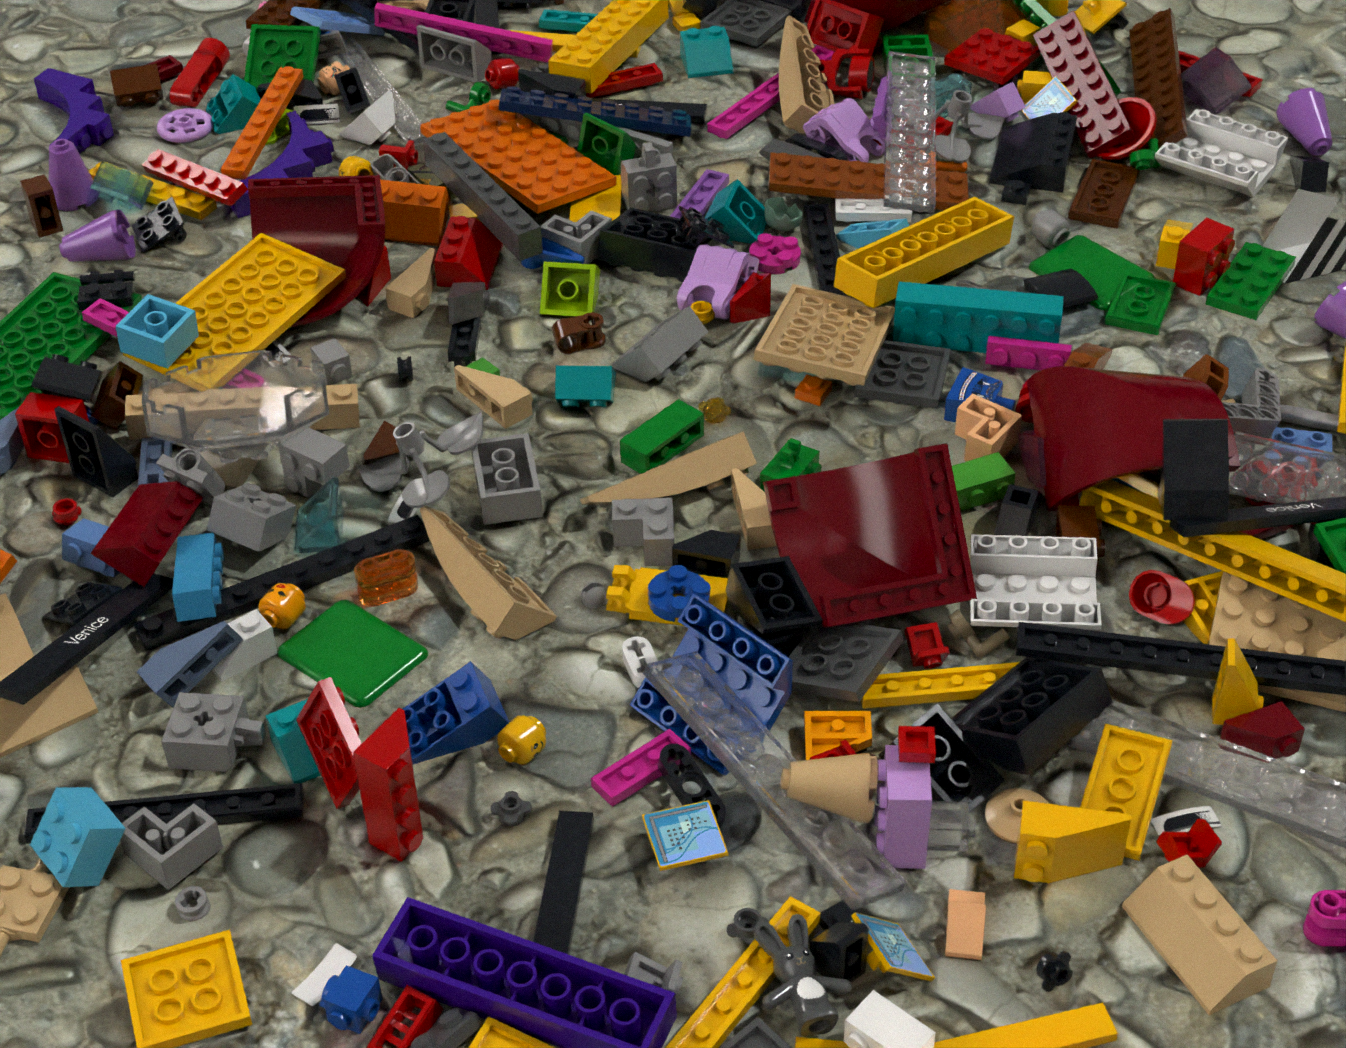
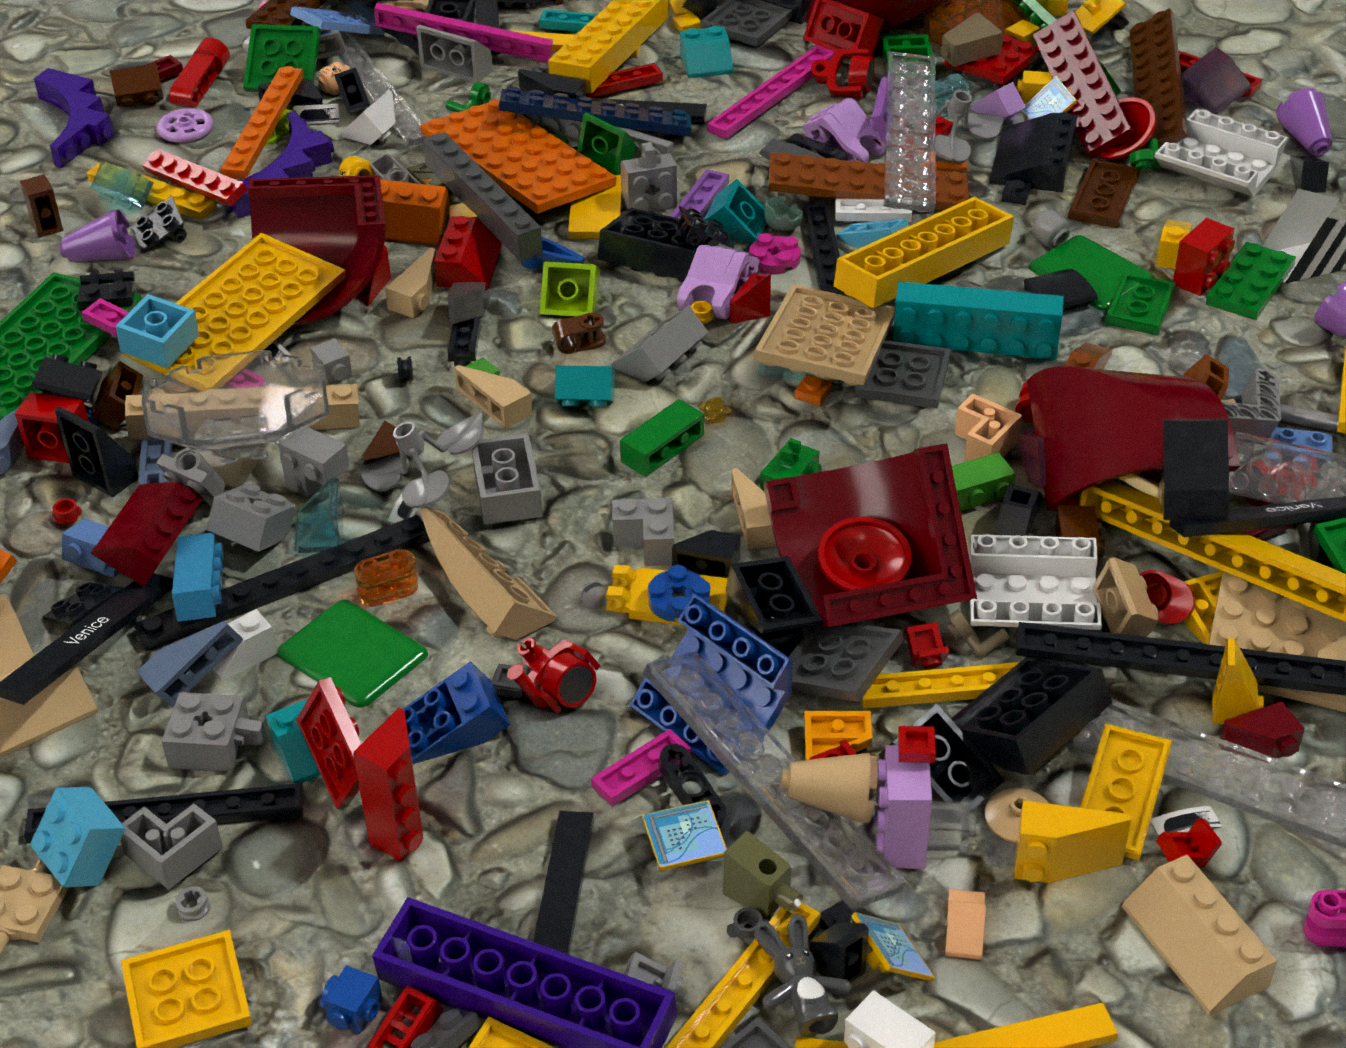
(69, 177): medium lavender cone -> none
(232, 105): teal slope -> none
(282, 605): light orange head -> none
(333, 964): white sticker -> none
(406, 156): red bracket -> none
(502, 73): red head -> none
(505, 686): none -> dark grey tile
(511, 809): dark grey plate -> none
(521, 739): yellow head -> none
(563, 673): none -> red piece
(579, 236): light grey brick -> none
(636, 664): white beam -> none
(683, 474): tan wedge -> none
(758, 877): none -> olive torso
(800, 81): tan wedge -> none
(865, 544): none -> red dish
(971, 41): none -> dark tan slope
(978, 384): blue torso -> none
(1026, 353): dark pink plate -> none
(1054, 970): black plate -> none
(1125, 599): none -> tan slope

